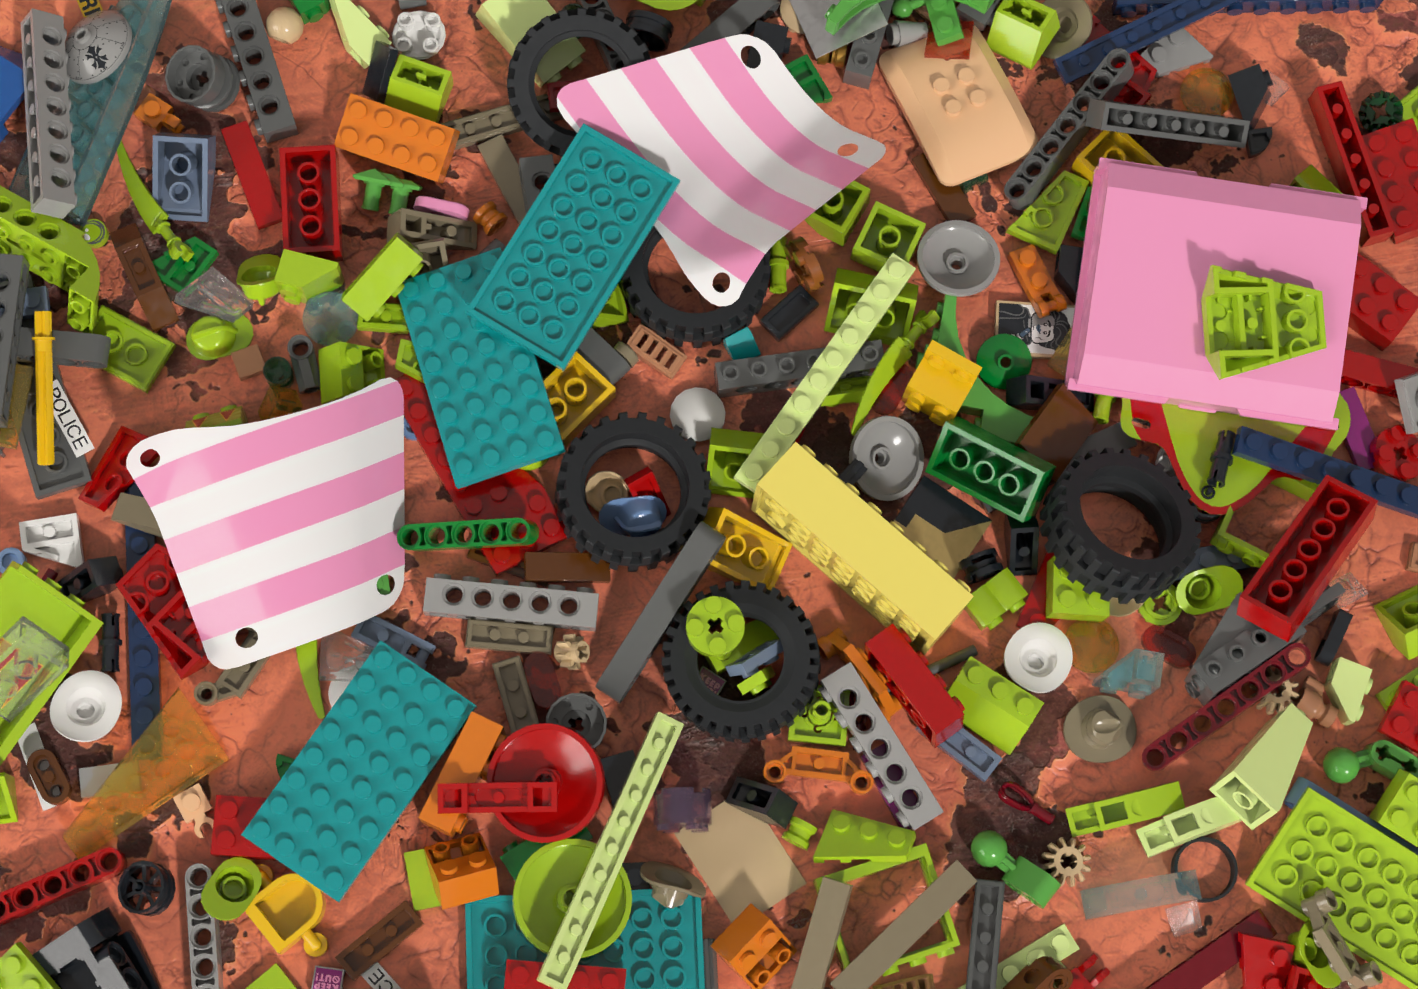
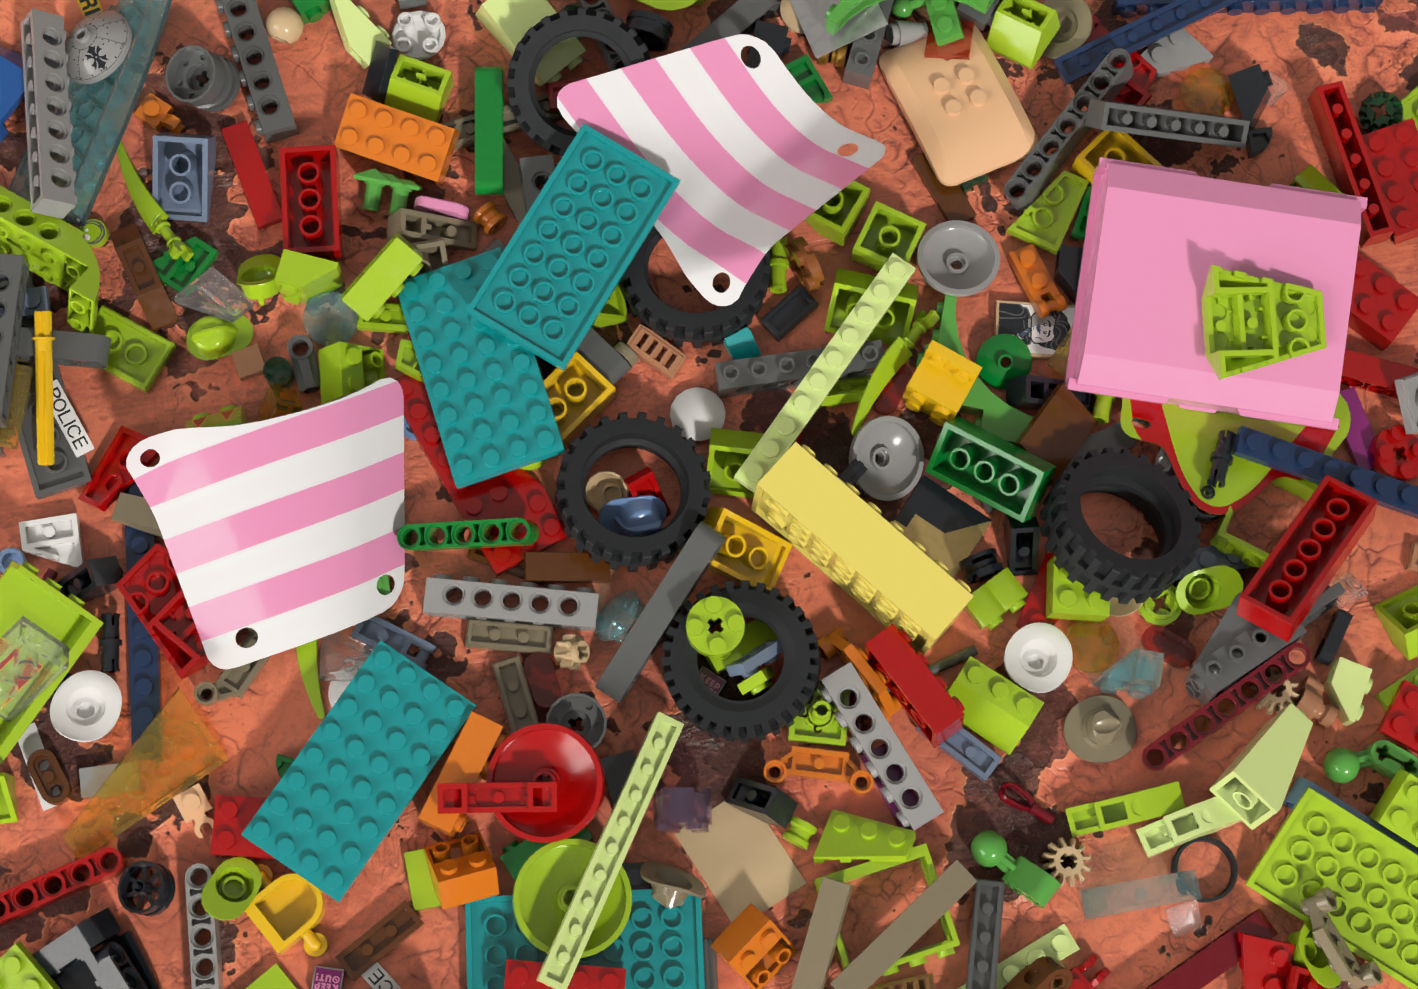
(489, 130): none -> green beam
(618, 616): none -> clear light blue dish

